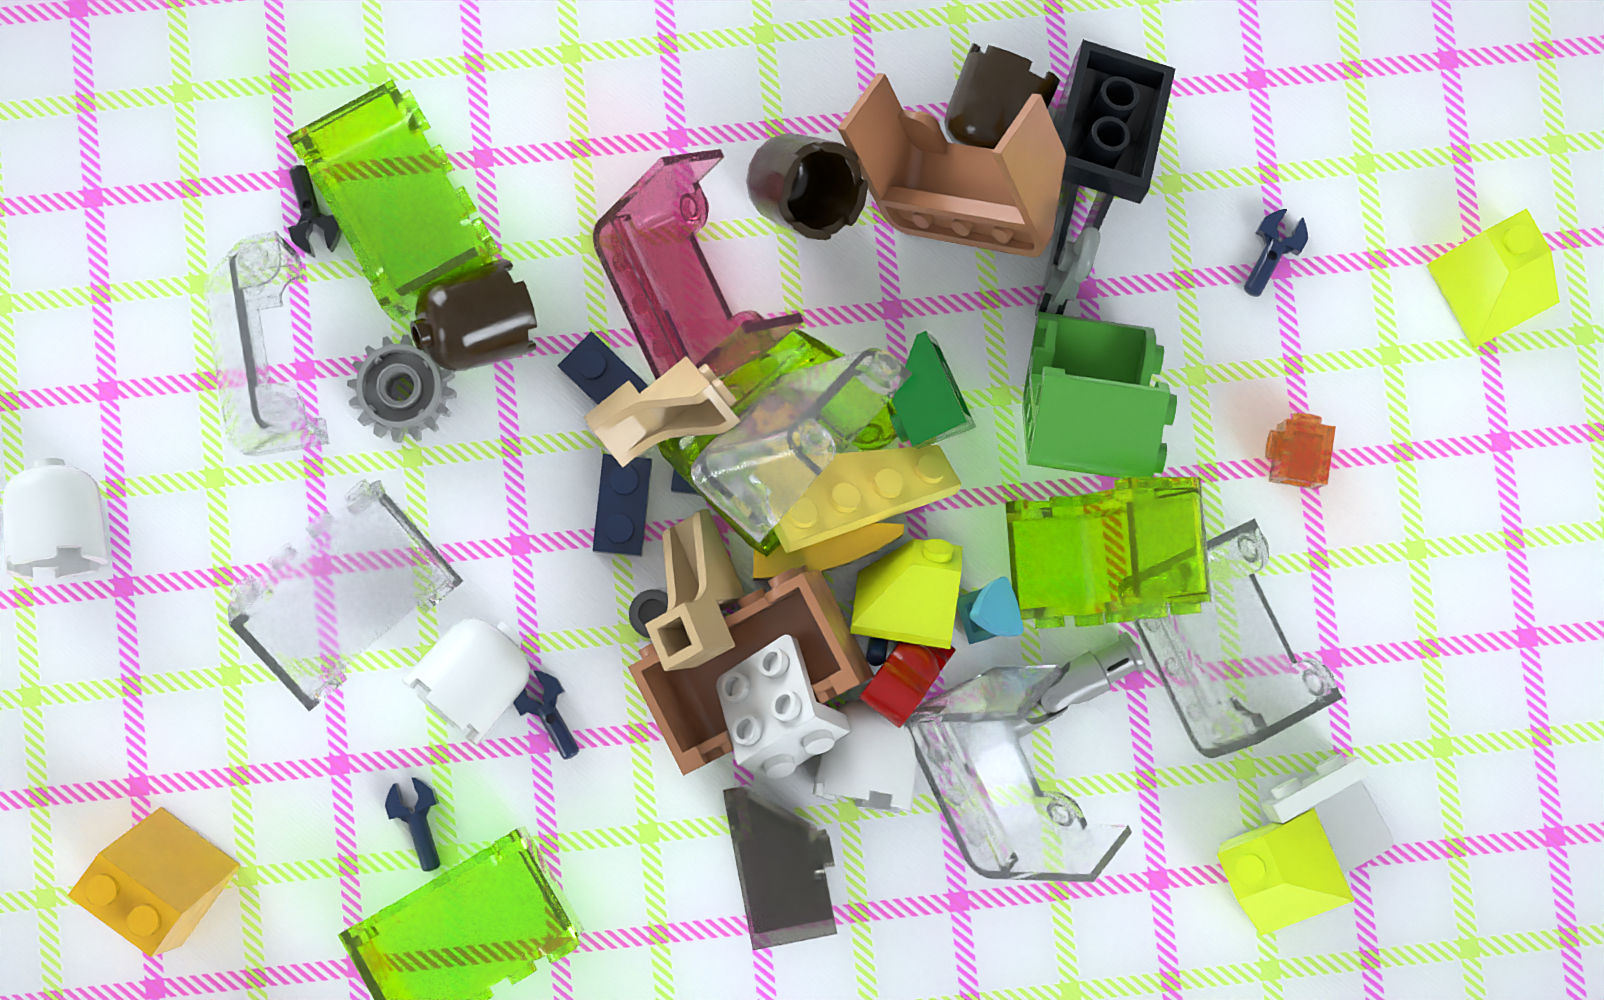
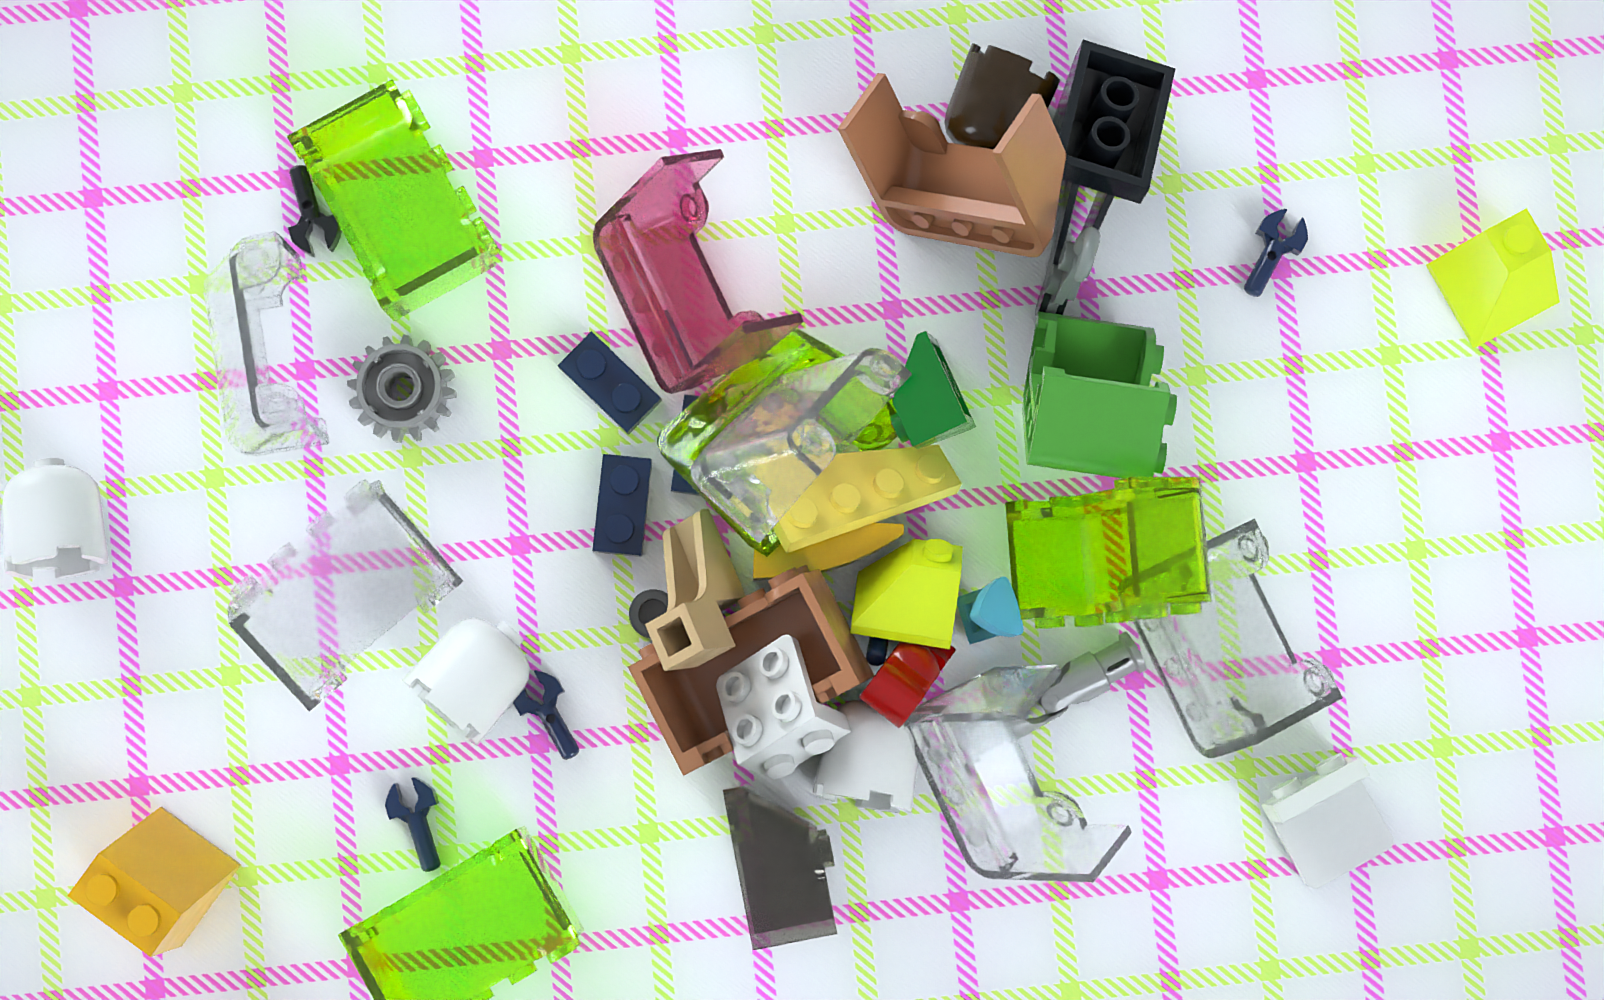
(474, 318): dark brown cylinder -> none
(675, 405): tan arch -> none
(807, 184): dark brown cylinder -> none
(1284, 872): neon yellow slope -> none
(1300, 451): clear orange brick -> none

